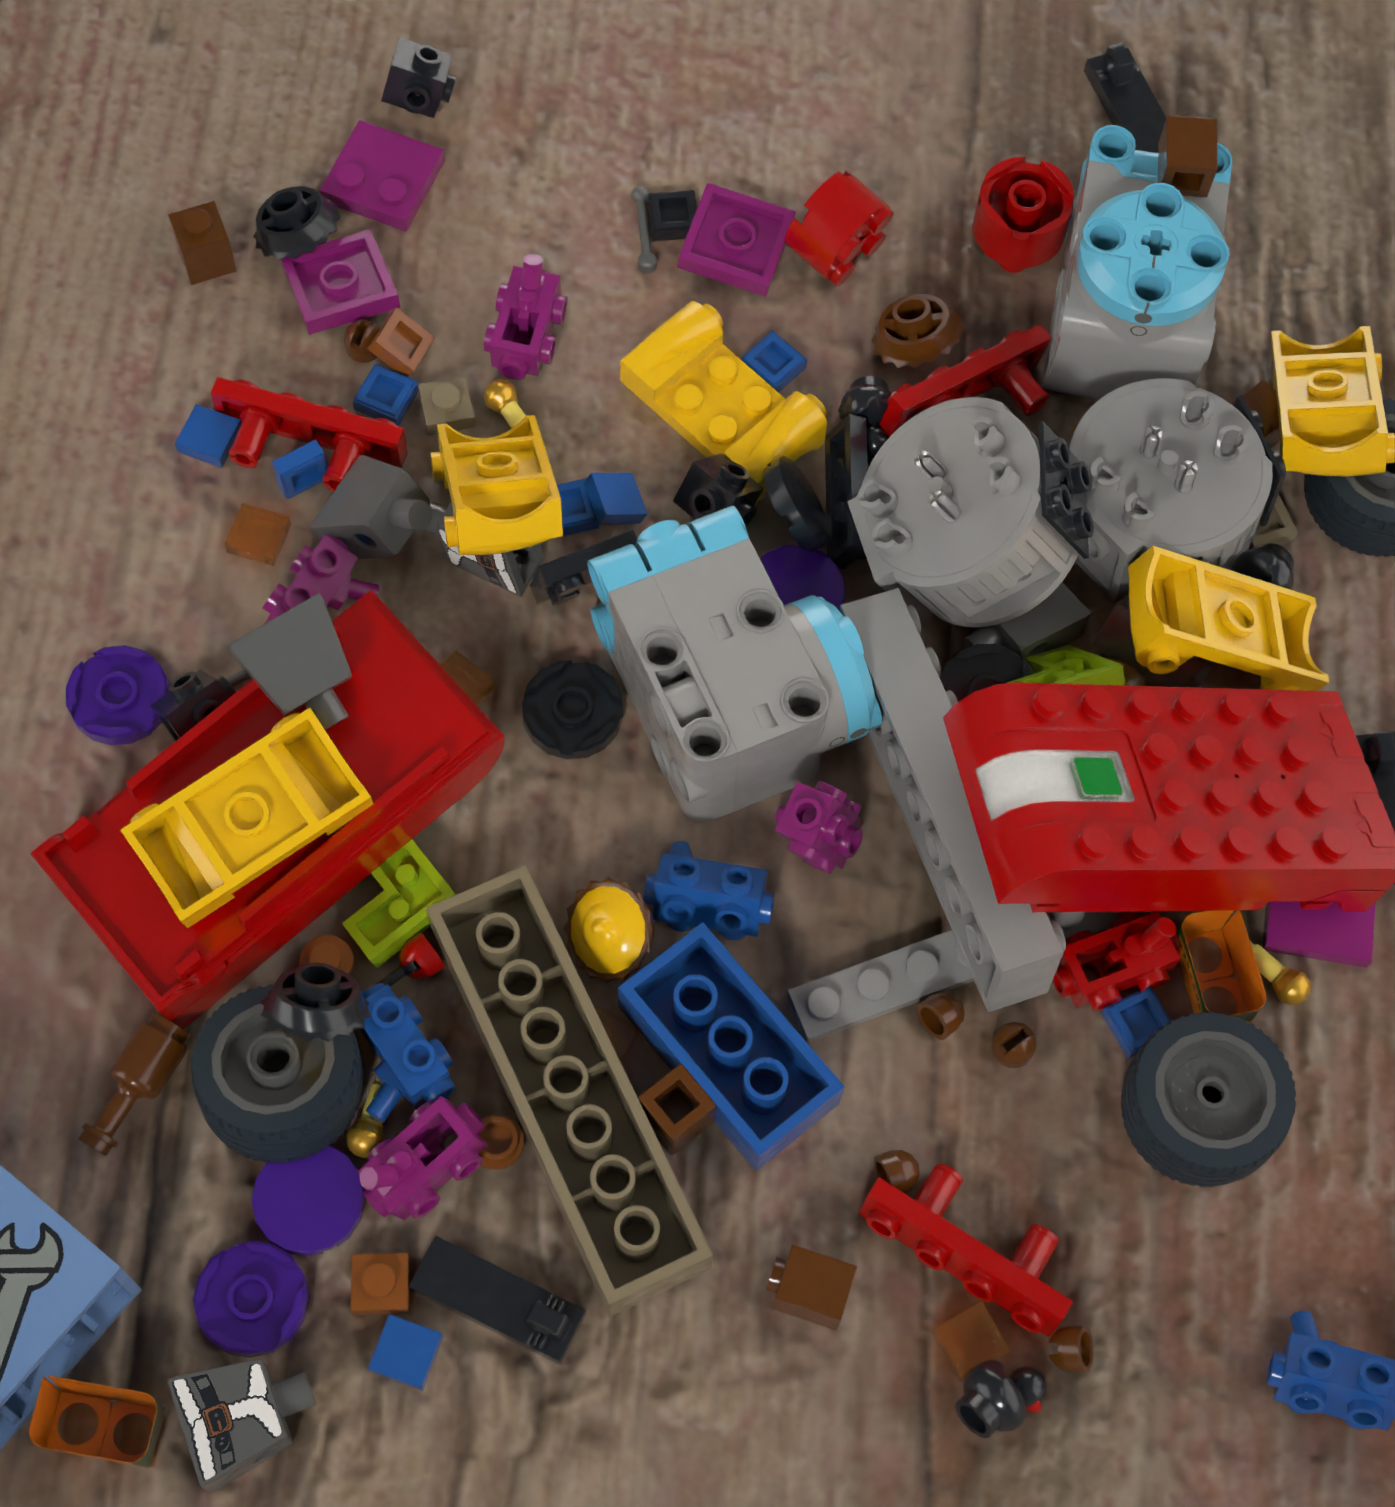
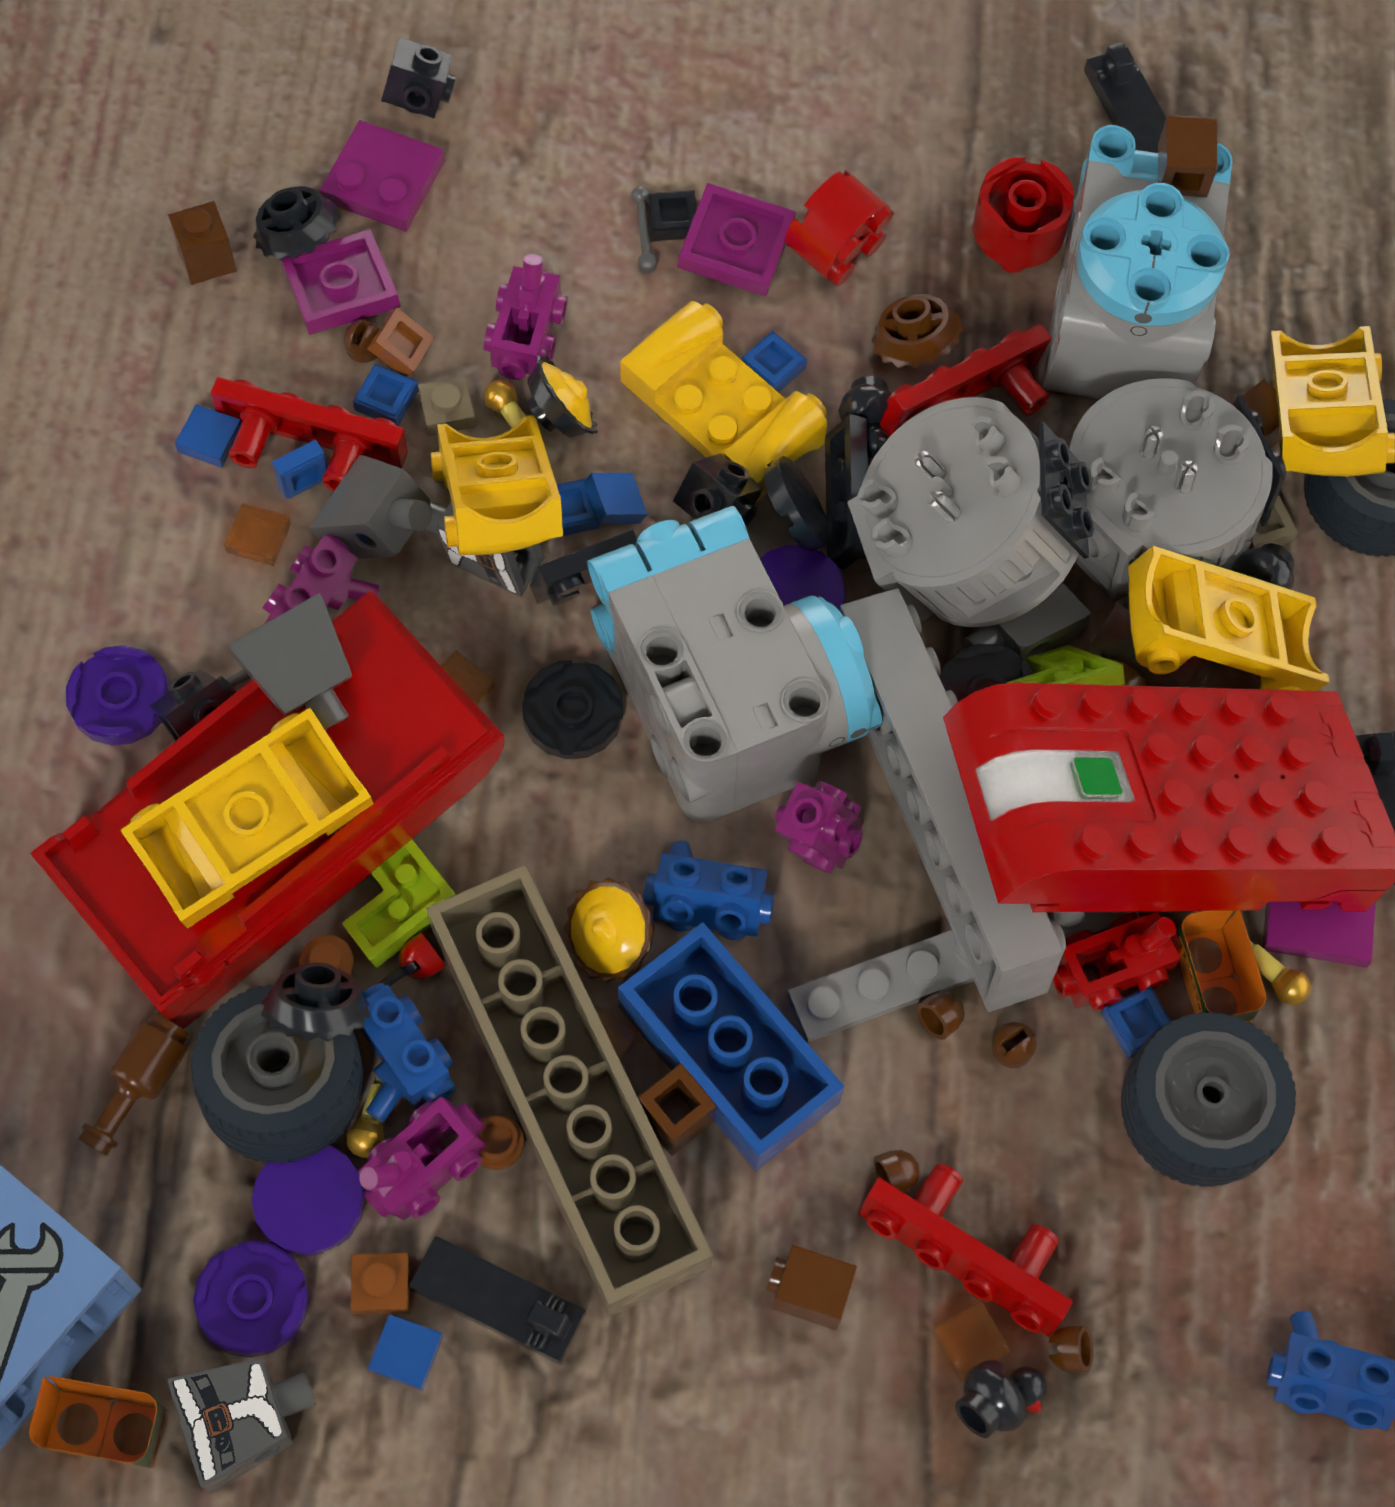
(559, 400): none -> piece

